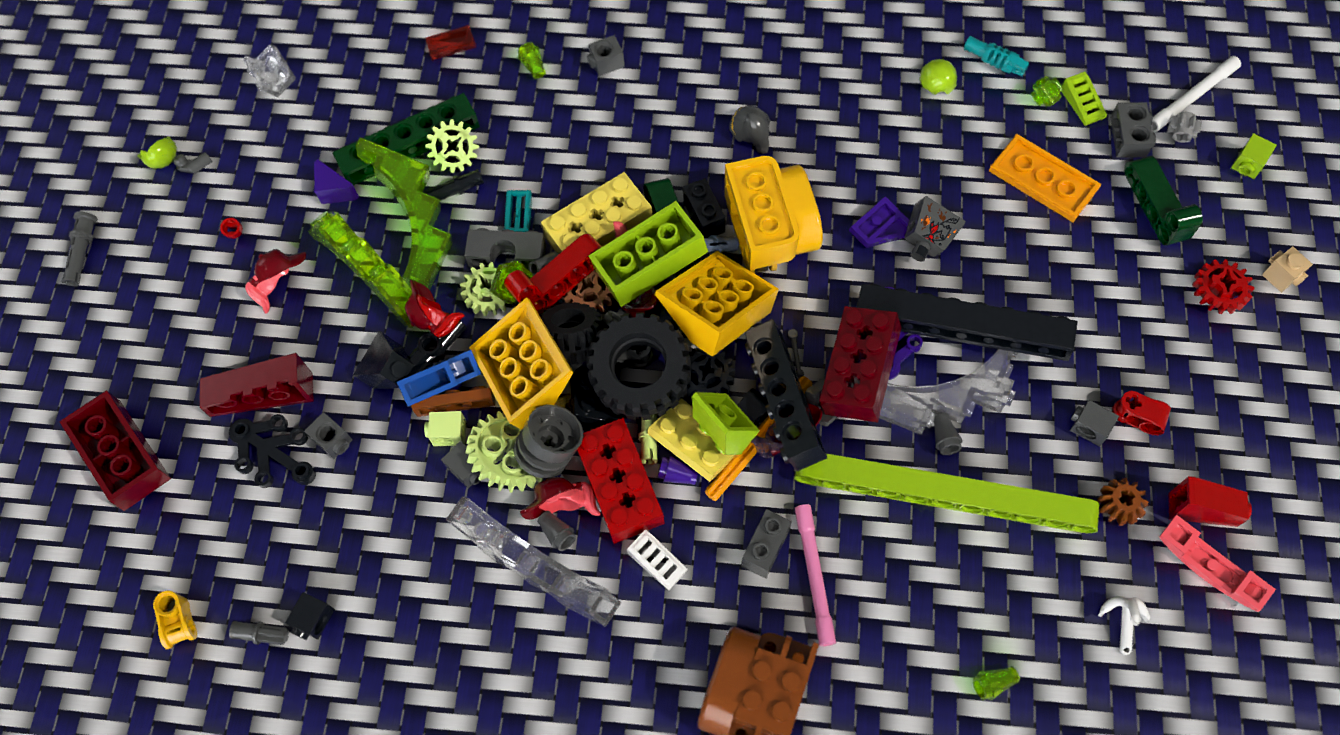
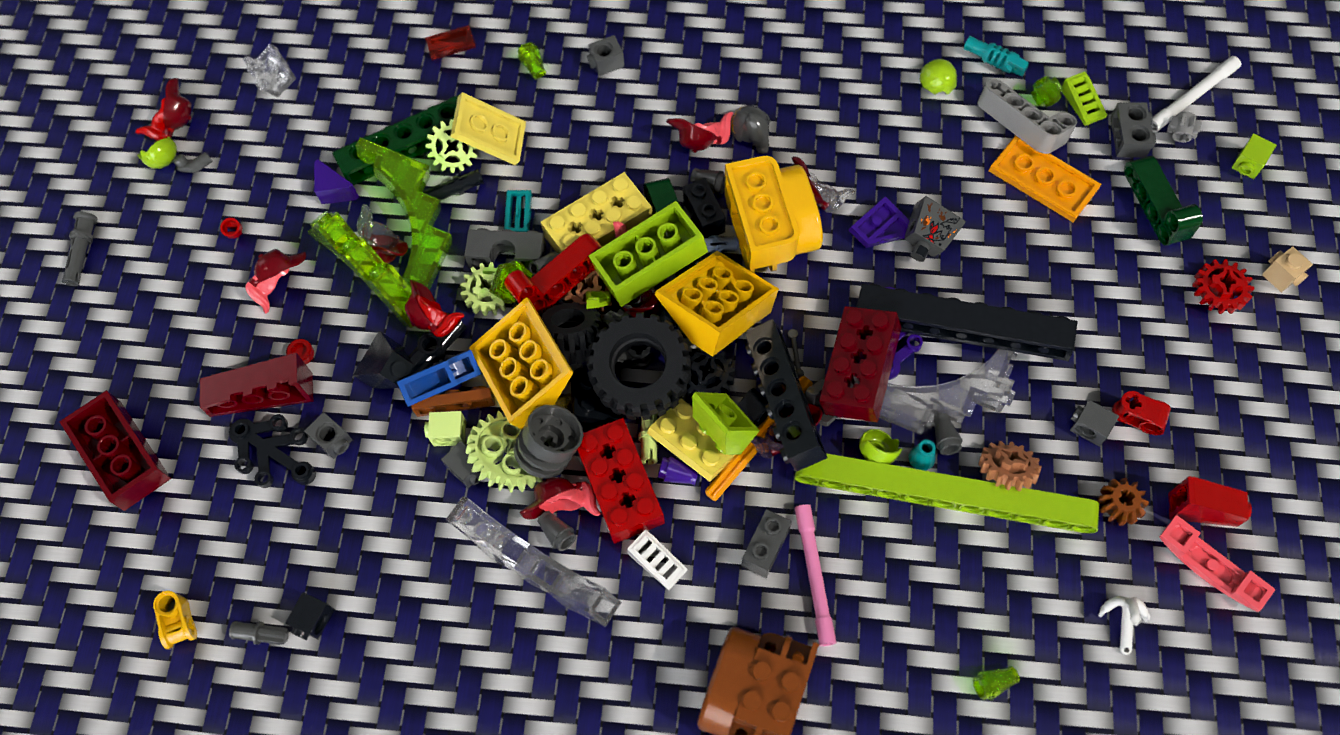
(173, 114): none -> dark red hair
(302, 348): none -> red tile
(380, 237): none -> clear hair
(488, 129): none -> light yellow plate
(597, 299): none -> lime tile
(701, 136): none -> dark red hair
(715, 179): none -> dark grey cone
(824, 194): none -> clear hair
(879, 446): none -> lime hair
(923, 455): none -> teal cone
(1009, 465): none -> nougat gear
(1024, 119): none -> light grey beam

